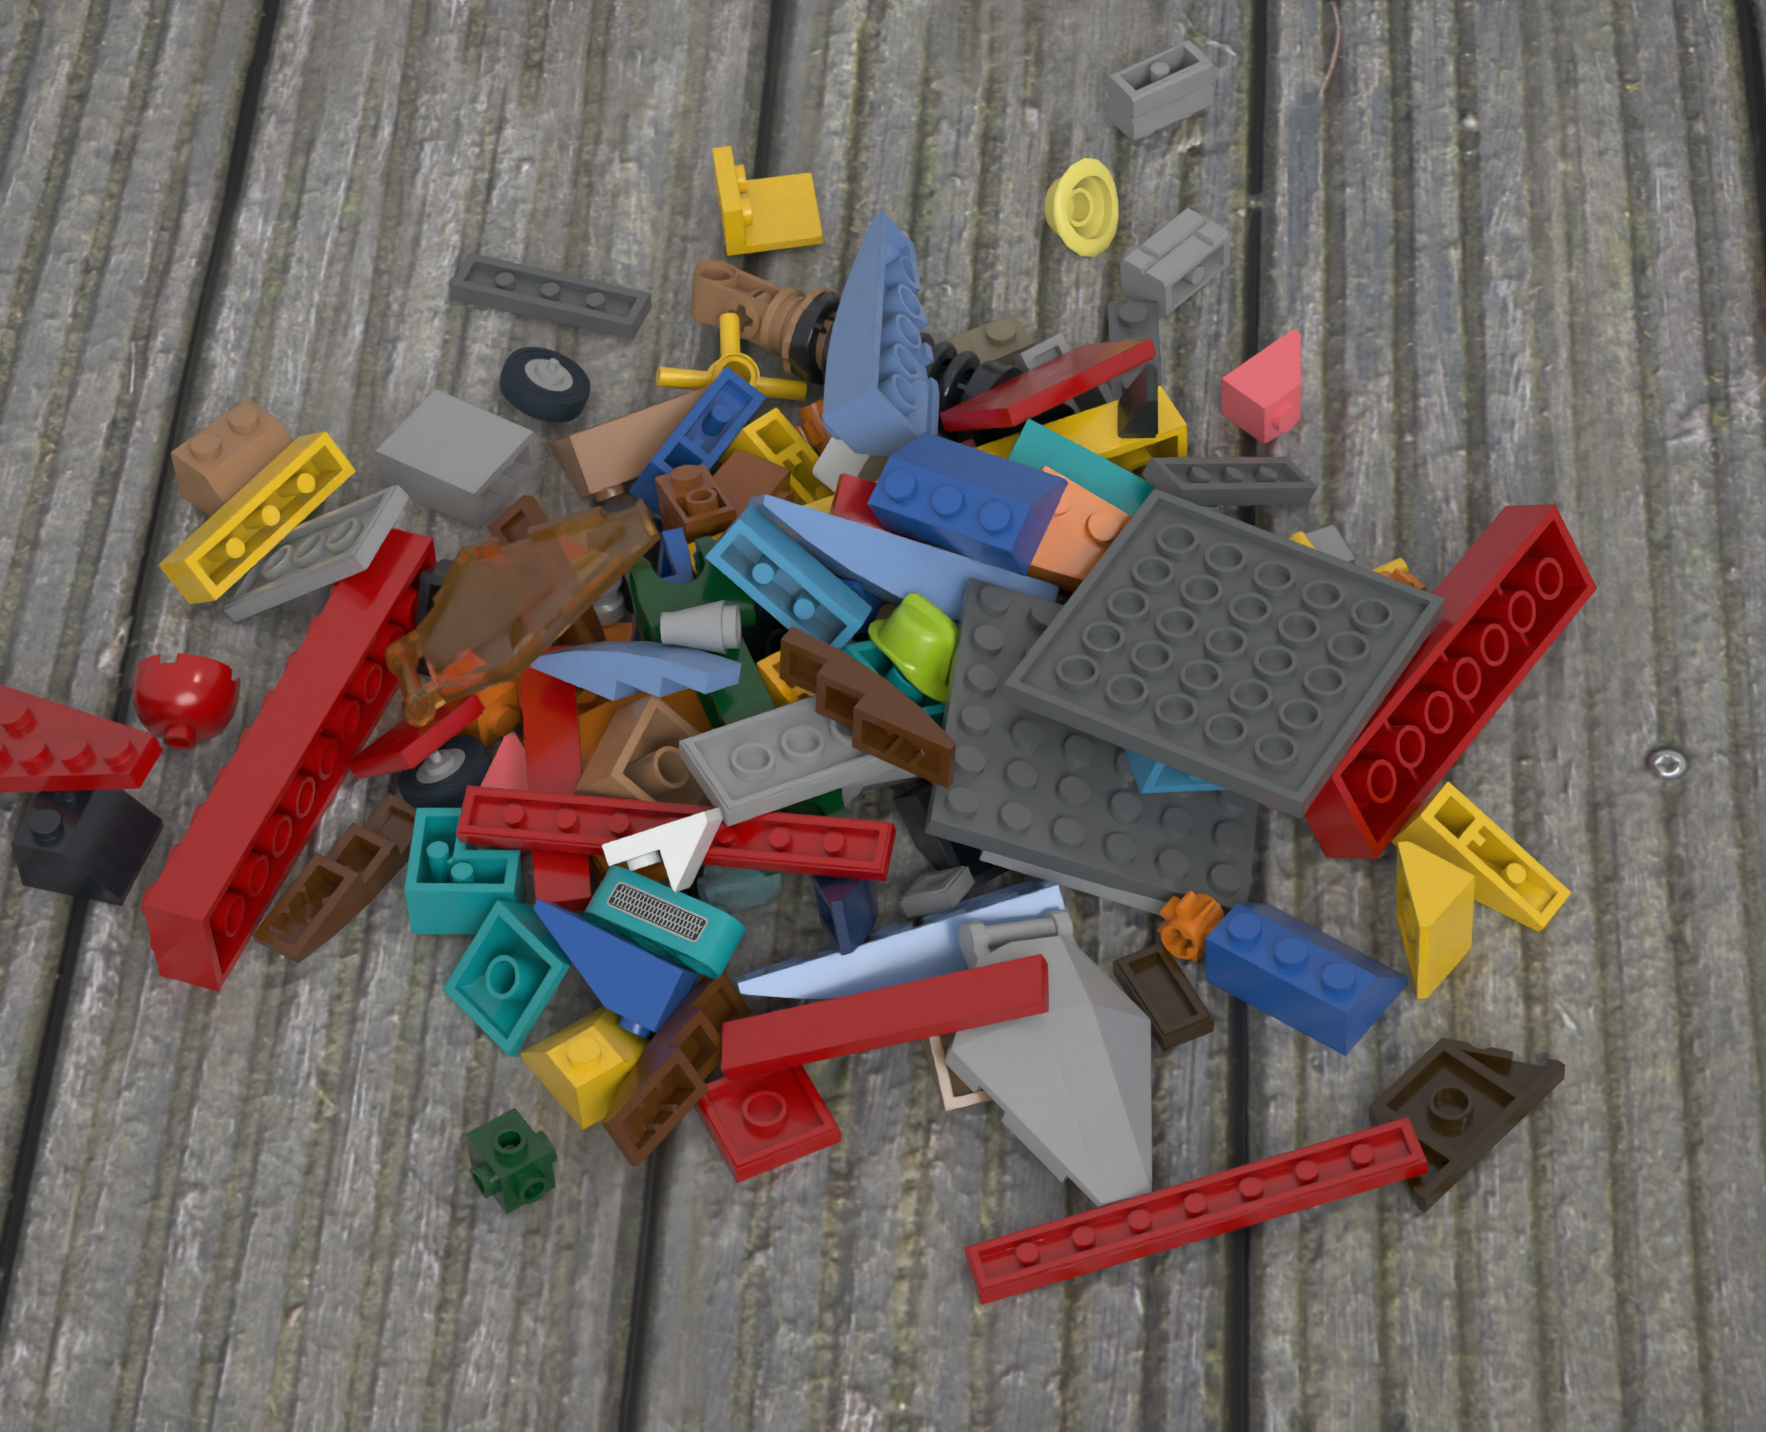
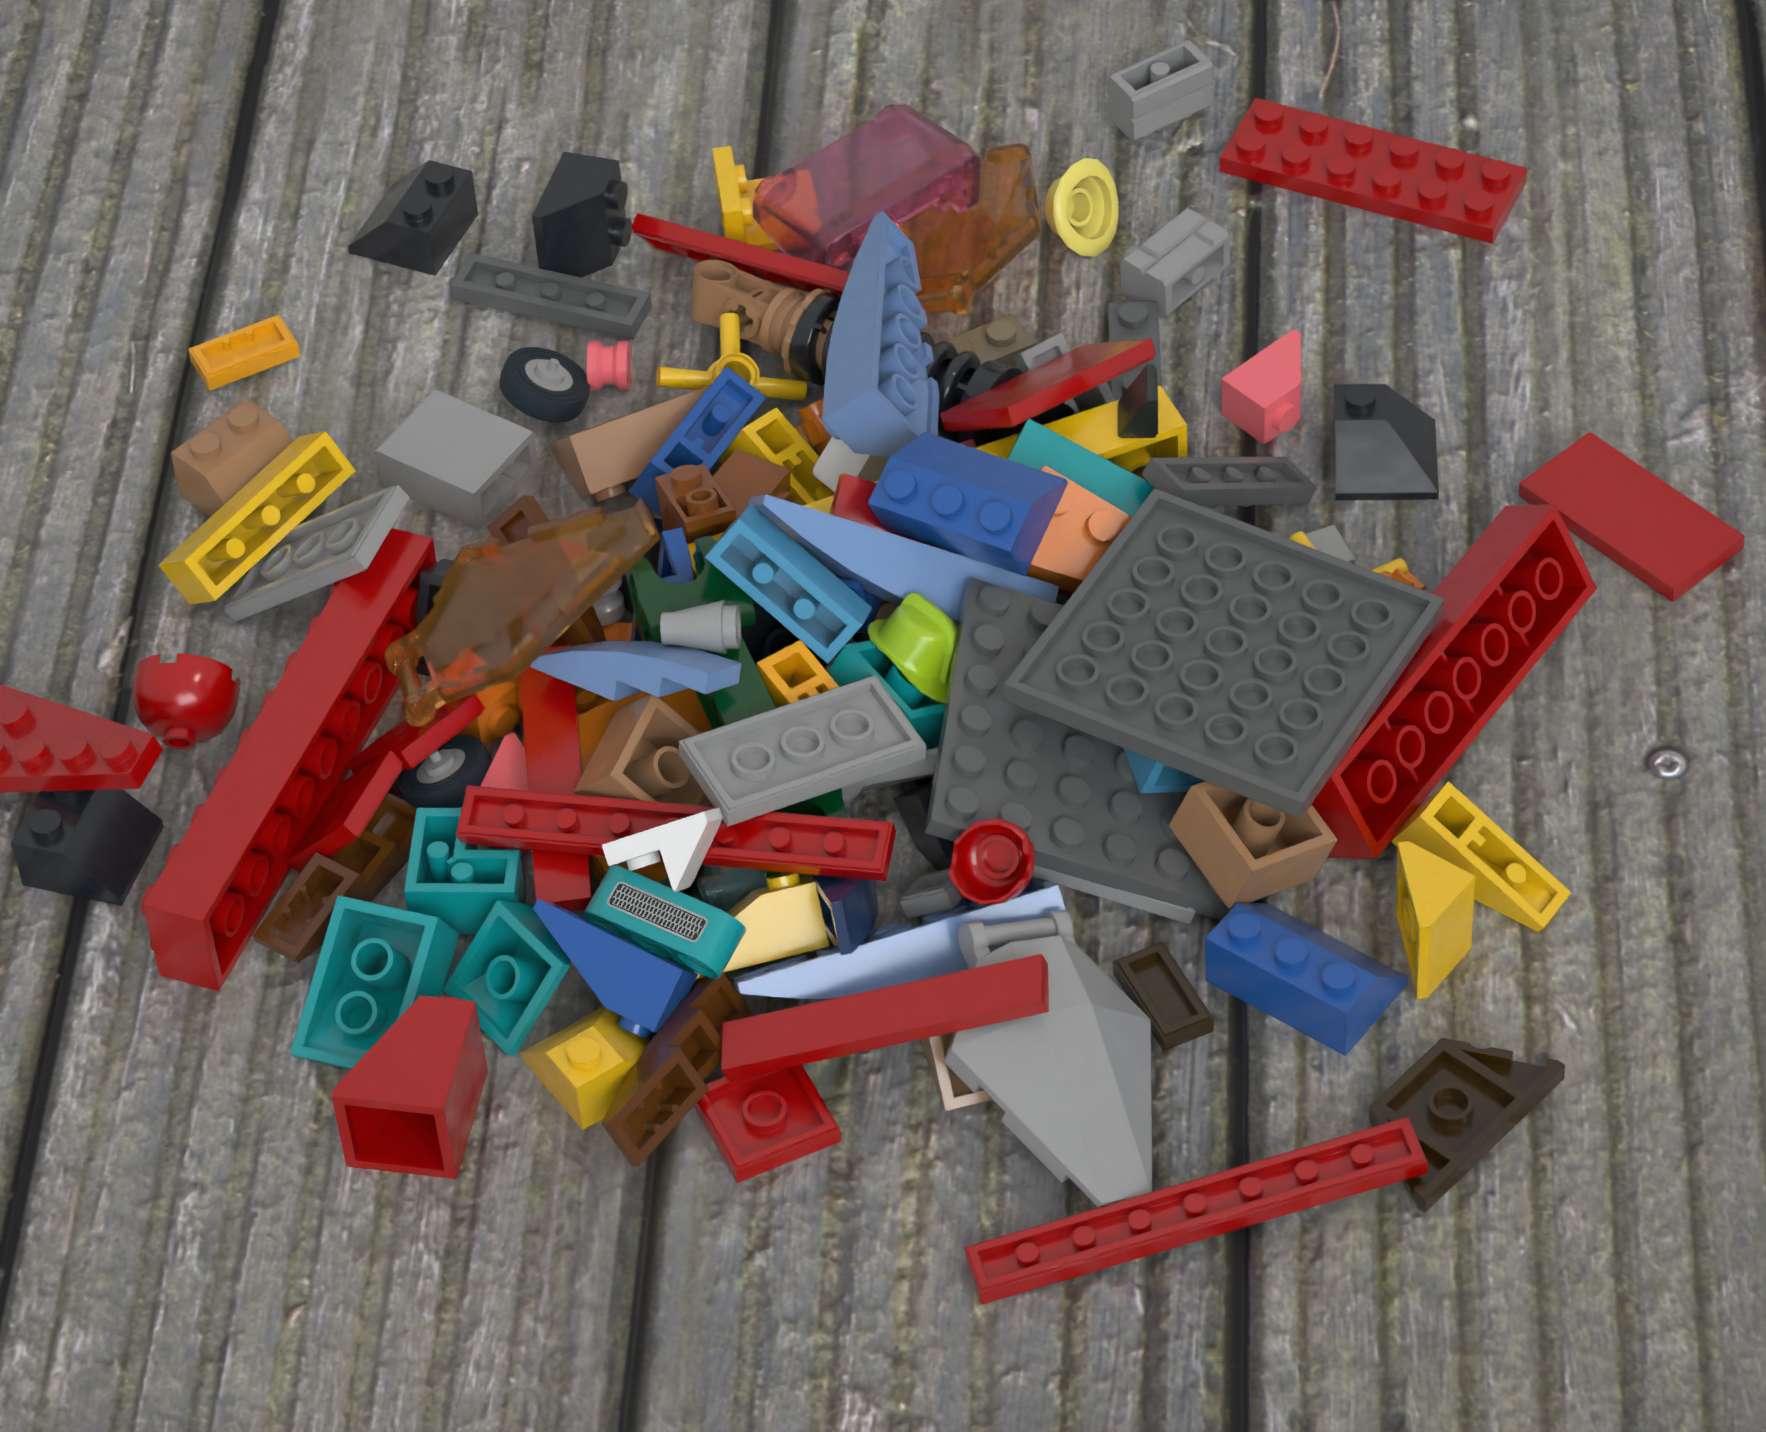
(244, 352): none -> light orange plate
(347, 810): none -> red tile
(368, 976): none -> teal slope
(415, 1092): none -> red slope
(420, 219): none -> black slope
(511, 1161): dark green brick -> none
(581, 216): none -> black slope
(609, 365): none -> coral wheel
(746, 257): none -> red tile
(778, 921): none -> yellow slope
(880, 715): reddish brown slope -> none
(886, 165): none -> clear pink windscreen
(969, 249): none -> clear orange windscreen
(992, 870): none -> red hair
(1188, 924): orange gear -> none
(1249, 846): none -> medium nougat brick
(1373, 170): none -> red plate
(1382, 446): none -> black slope
(1632, 516): none -> red tile

